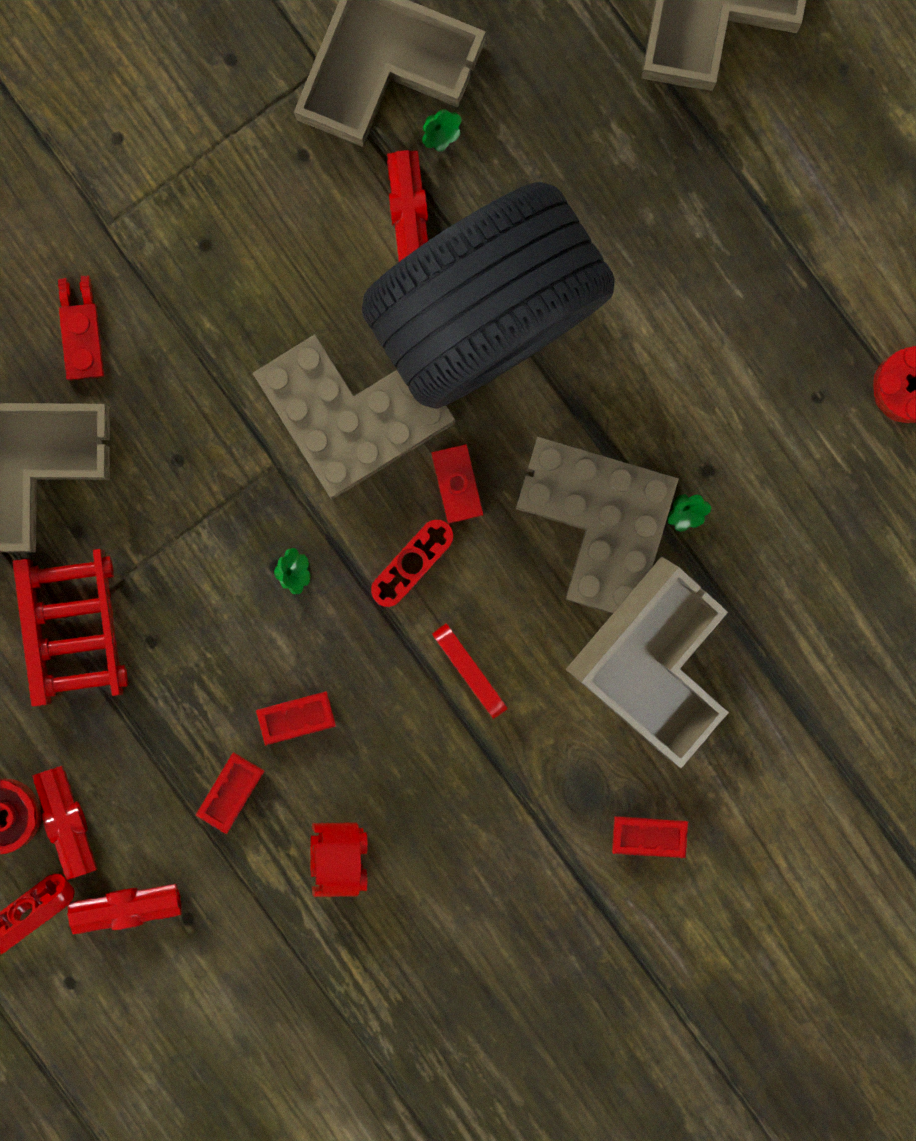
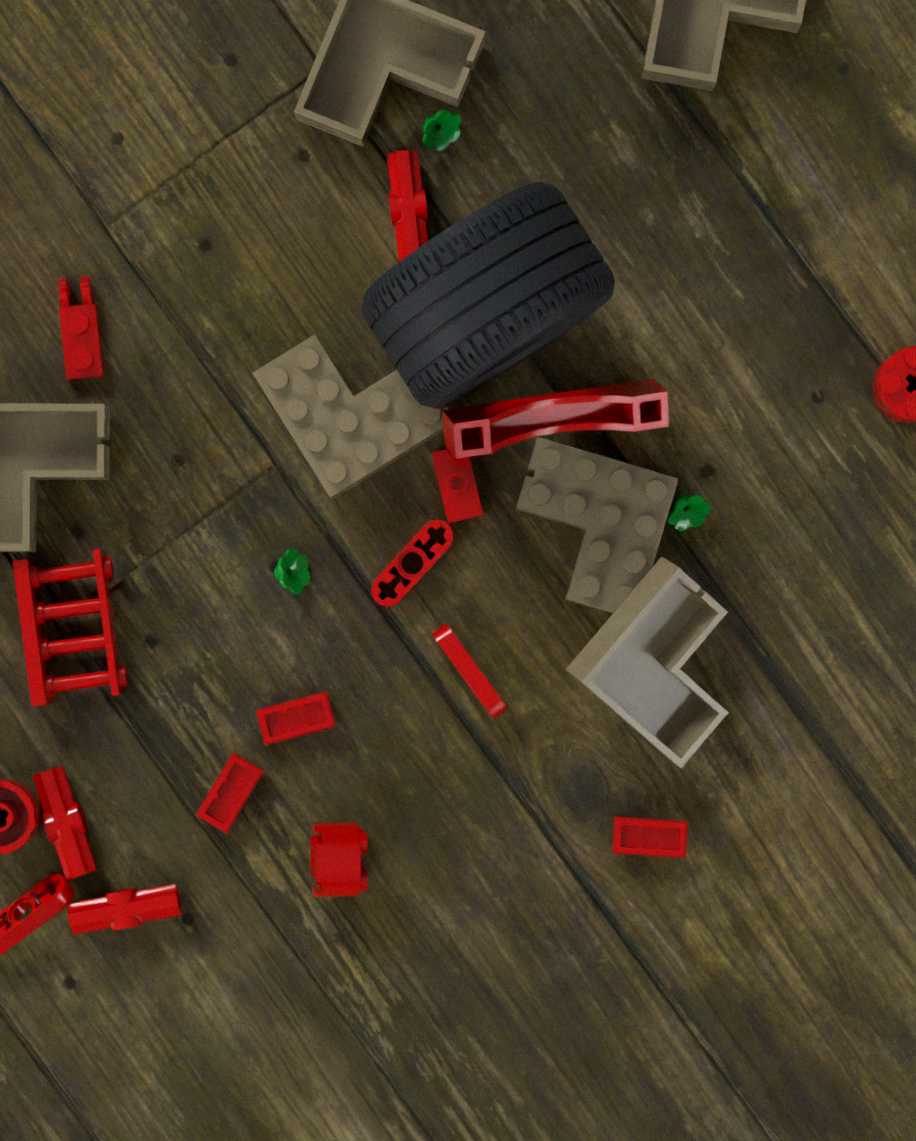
(495, 425): none -> red arch

